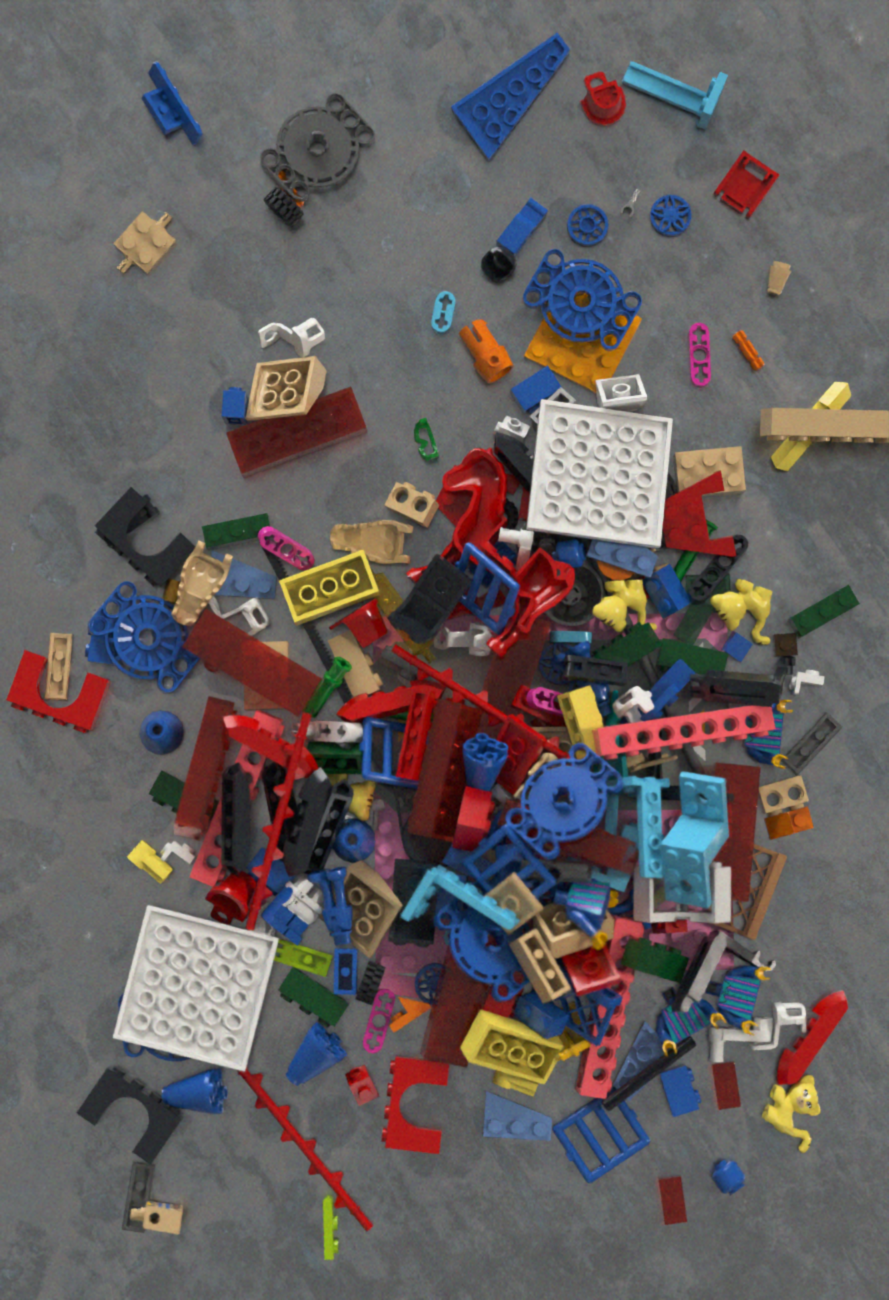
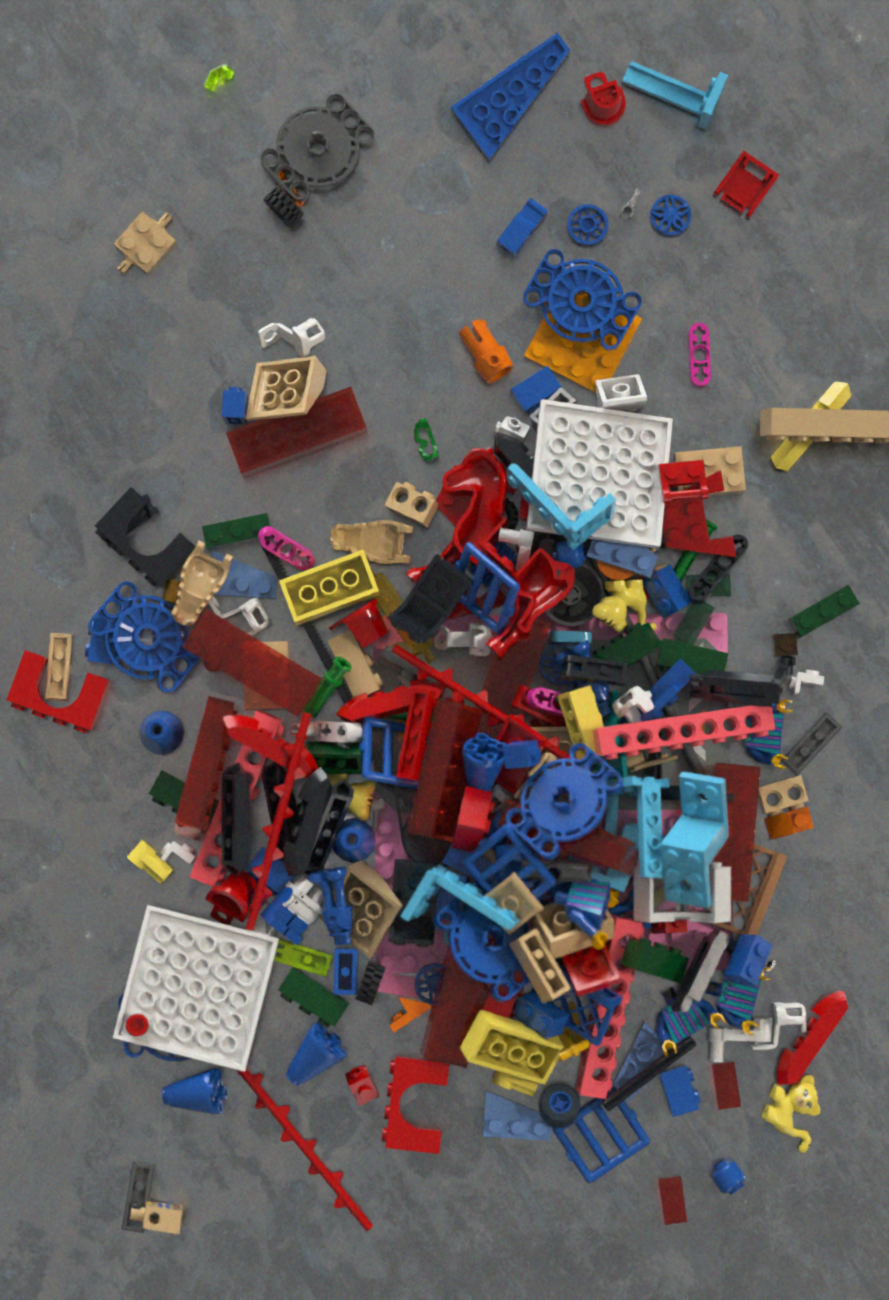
(137, 1025): none -> red tile
(162, 1119): black arch -> none
(168, 107): blue bracket -> none
(216, 74): none -> clear neon green arm
(330, 1224): lime hinge -> none
(368, 1035): dark pink beam -> none
(438, 312): medium azure beam -> none
(498, 264): black hair -> none
(521, 754): none -> blue brick
(563, 1098): none -> black wheel
(575, 532): none -> medium azure bracket
(680, 475): none -> red plate
(733, 606): light yellow animal -> none
(737, 646): blue tile -> none
(748, 350): orange axle -> none
(748, 959): none -> blue brick
(778, 276): tan cone -> none

